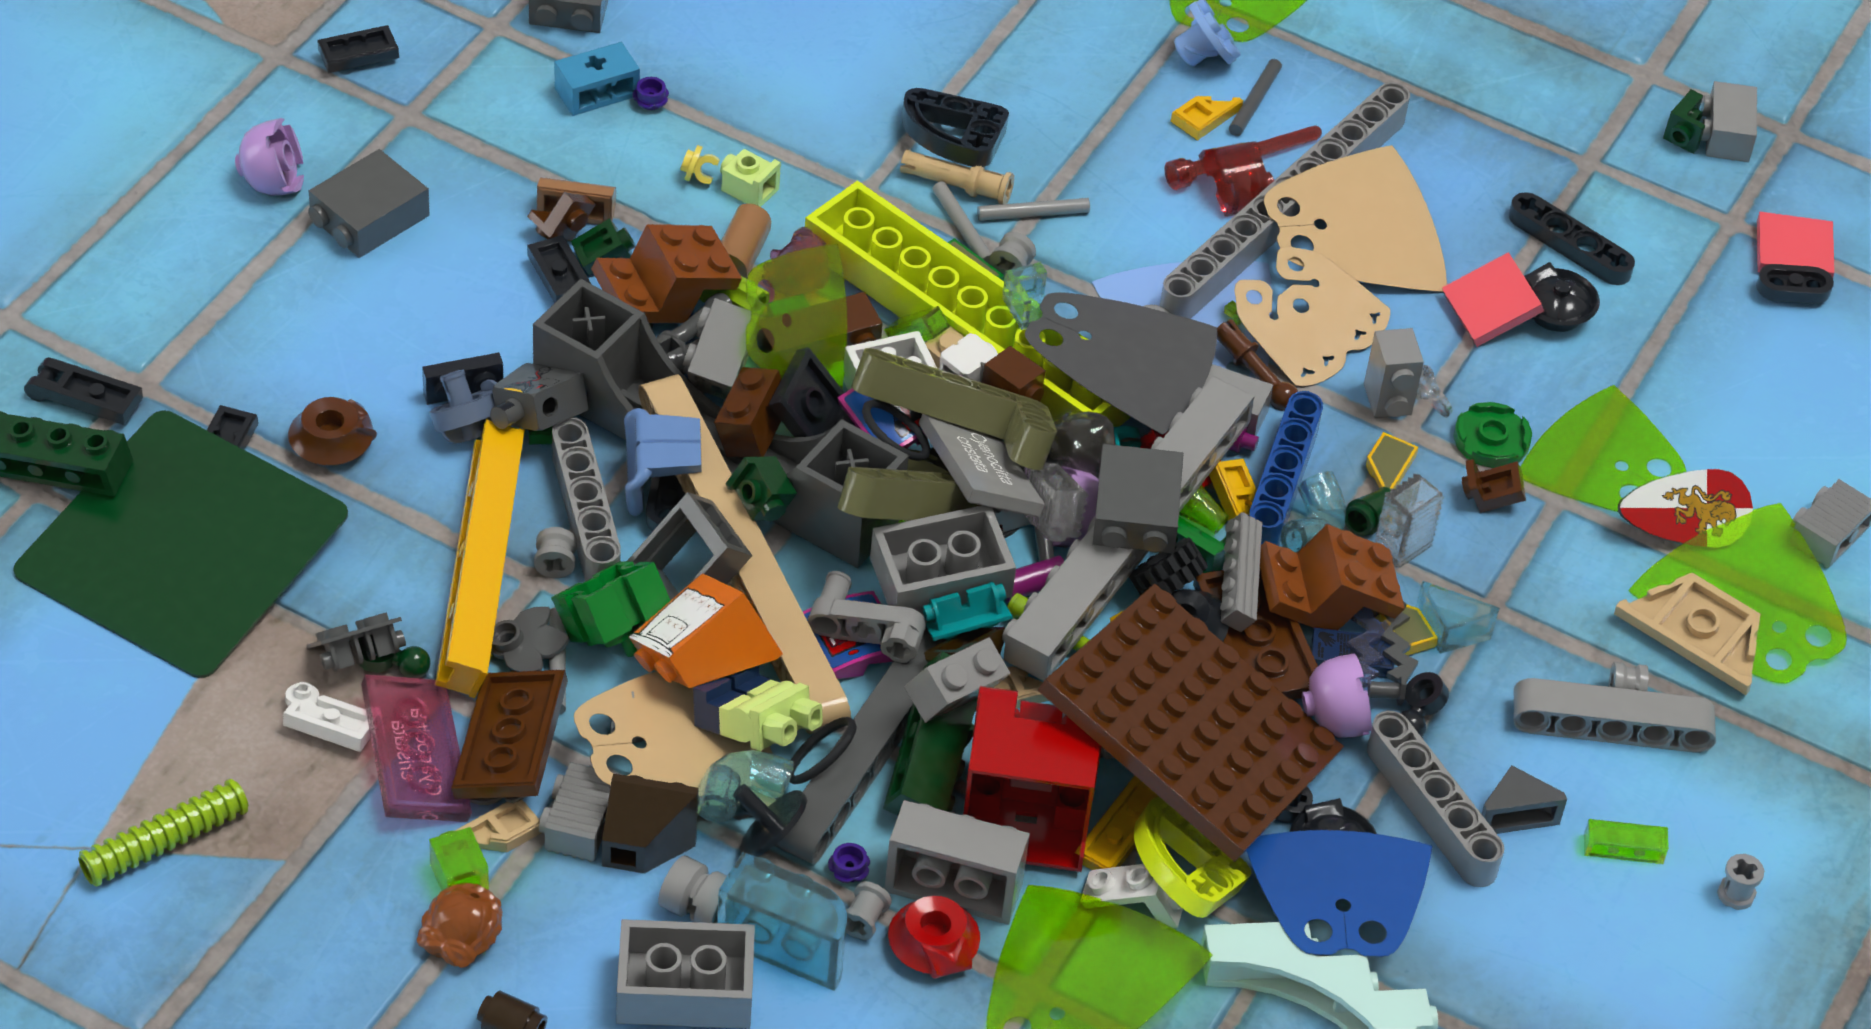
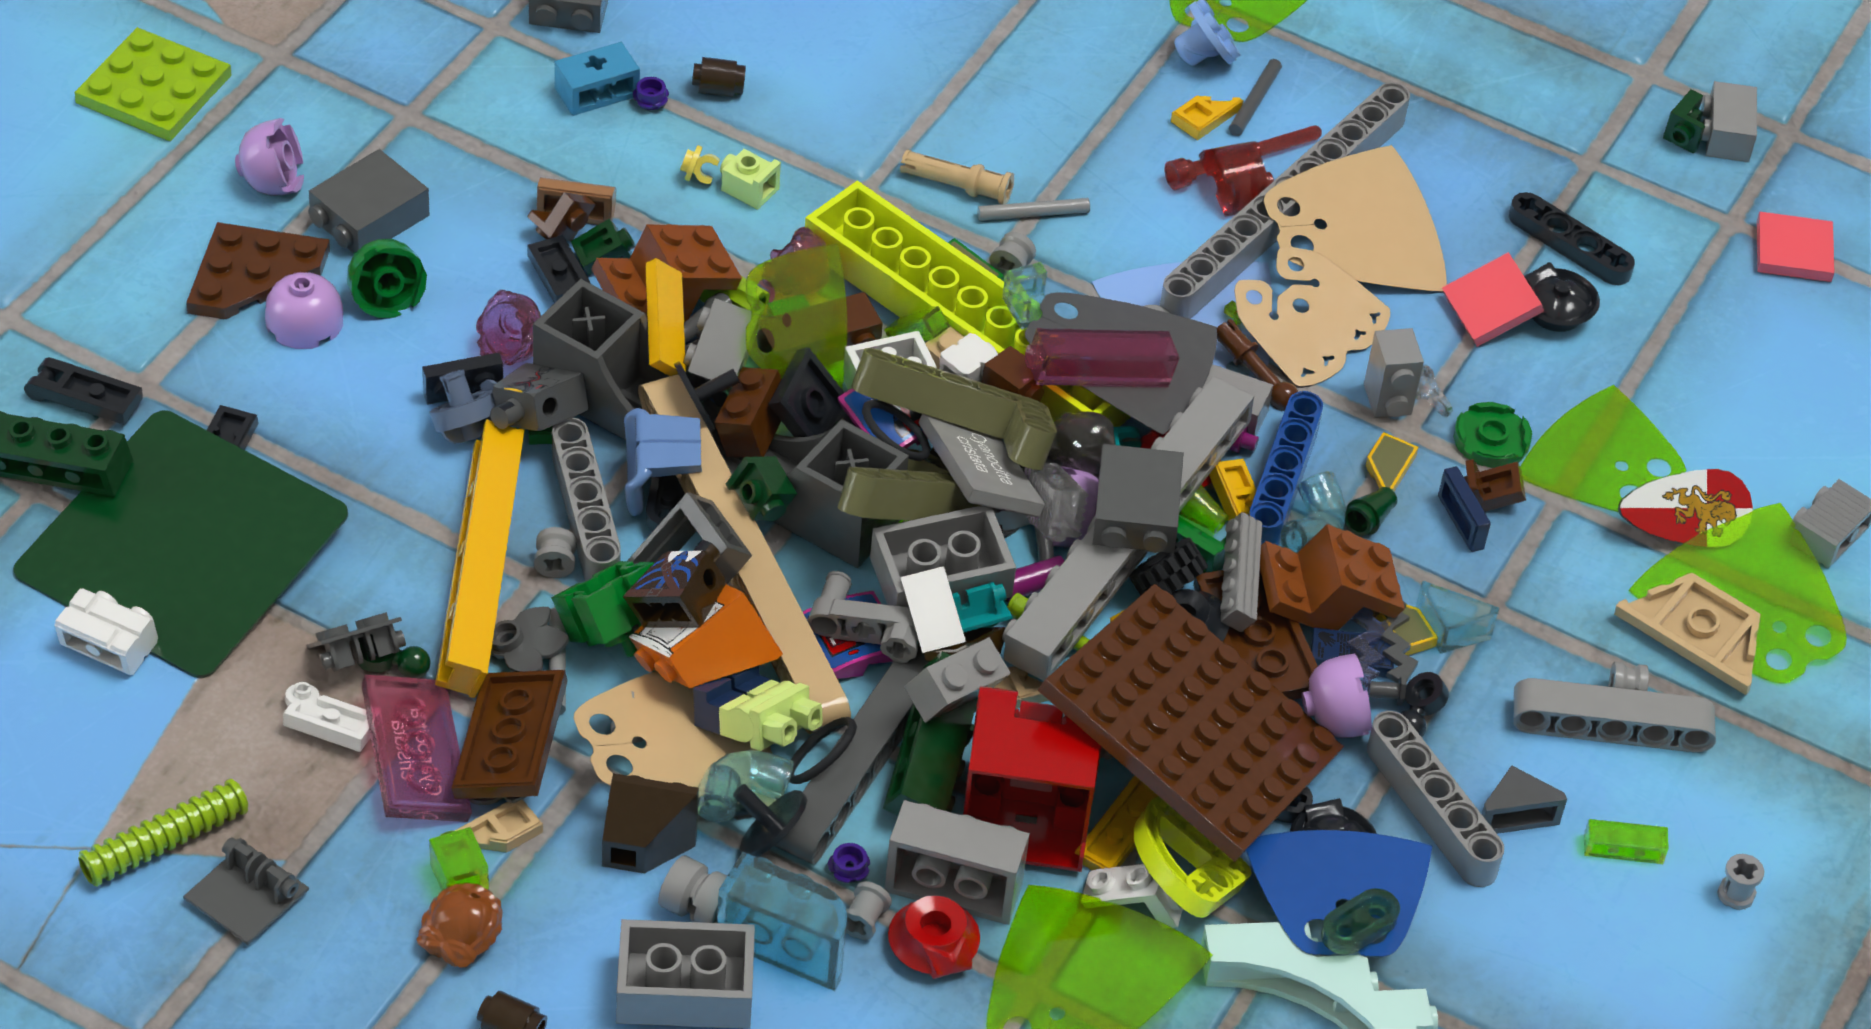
(107, 630): none -> white brick
(153, 84): none -> lime plate
(245, 891): none -> dark grey hinge
(246, 265): none -> reddish brown plate
(303, 310): none -> lavender cylinder
(331, 431): reddish brown piece -> none
(358, 49): black plate -> none
(386, 278): none -> green cylinder
(508, 326): none -> clear pink hair
(577, 814): light grey brick -> none
(665, 317): none -> yellow tile
(678, 589): none -> dark brown torso
(714, 388): none -> black shield
(719, 77): none -> dark brown brick
(746, 236): medium nougat brick -> none
(933, 609): none -> white sticker
(961, 220): light grey bar -> none
(983, 123): black beam -> none
(1102, 357): none -> clear pink brick
(1356, 922): none -> plate
(1409, 519): clear brick -> none
(1464, 509): none -> dark blue tile
(1794, 283): black plate -> none

